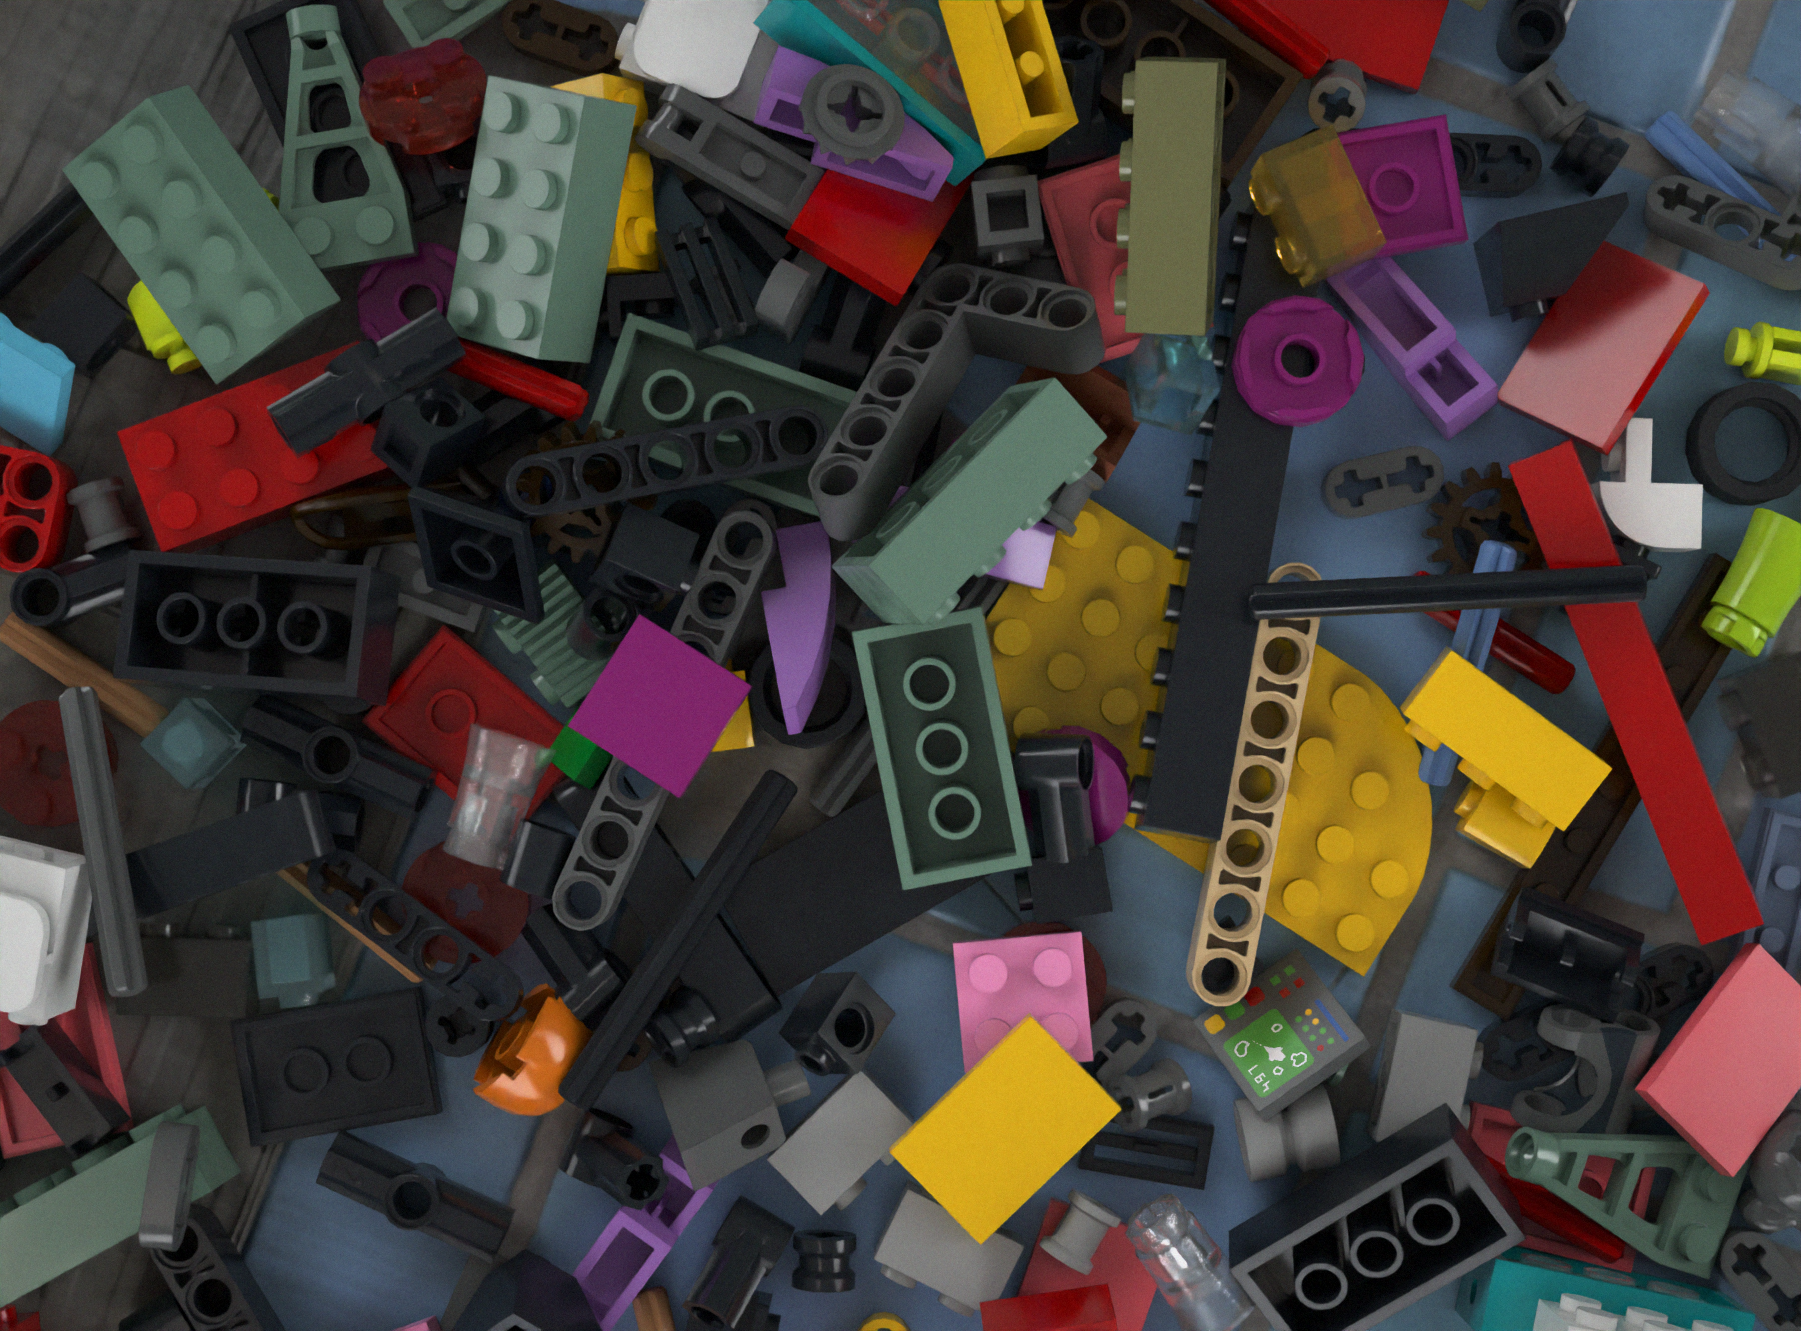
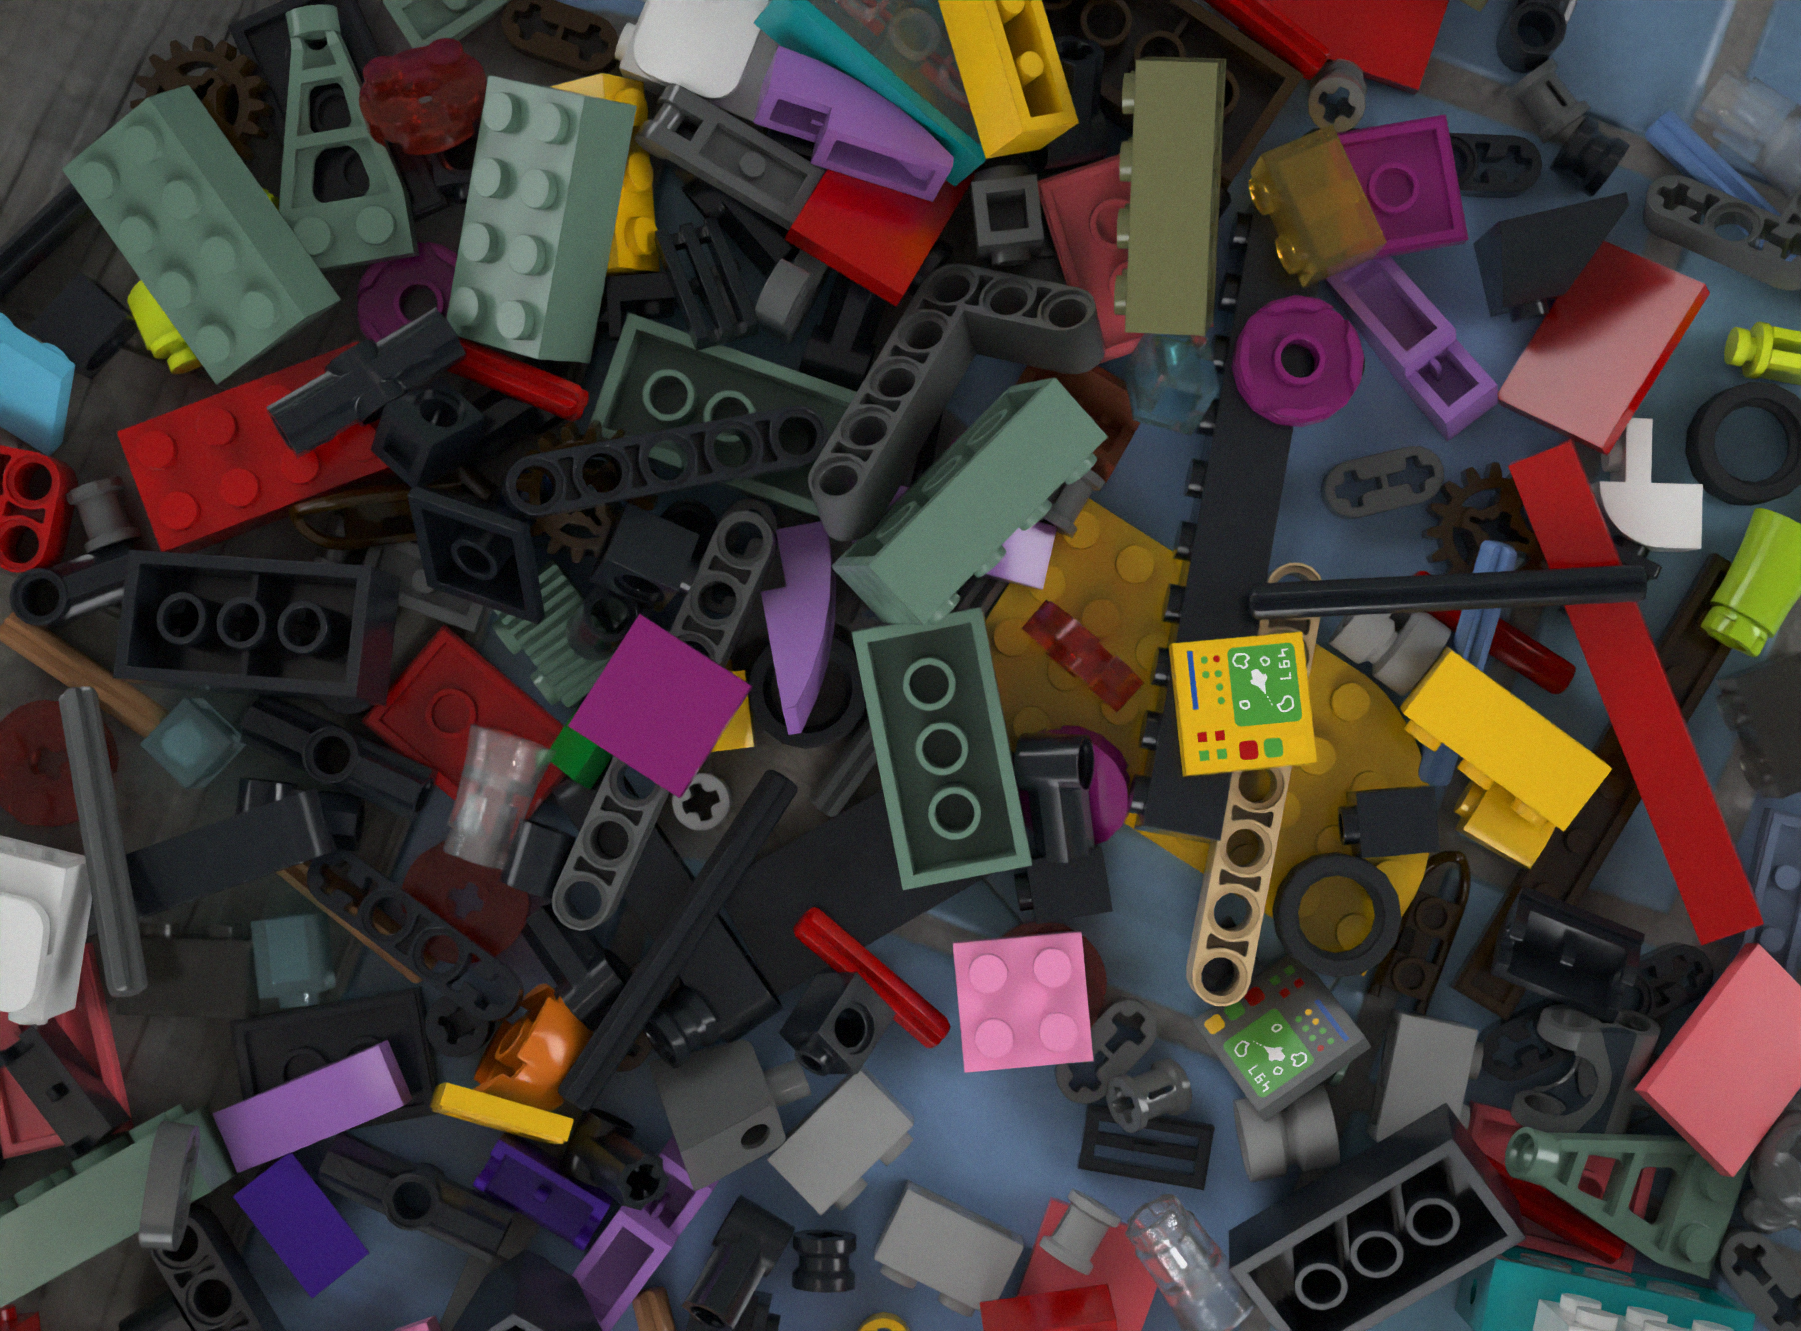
(219, 88): none -> dark brown gear
(301, 1224): none -> dark purple hinge
(313, 1106): none -> medium lavender slope
(500, 1114): none -> yellow tile
(539, 1190): none -> dark purple hinge
(696, 819): none -> light grey bush
(848, 955): none -> red axle
(874, 104): dark grey gear -> none
(1004, 1128): yellow tile -> none
(1082, 655): none -> clear red plate
(1242, 704): none -> tile
(1384, 927): none -> black tyre
(1390, 821): none -> black brick
(1395, 643): none -> light grey wheel
(1430, 919): none -> dark brown piece

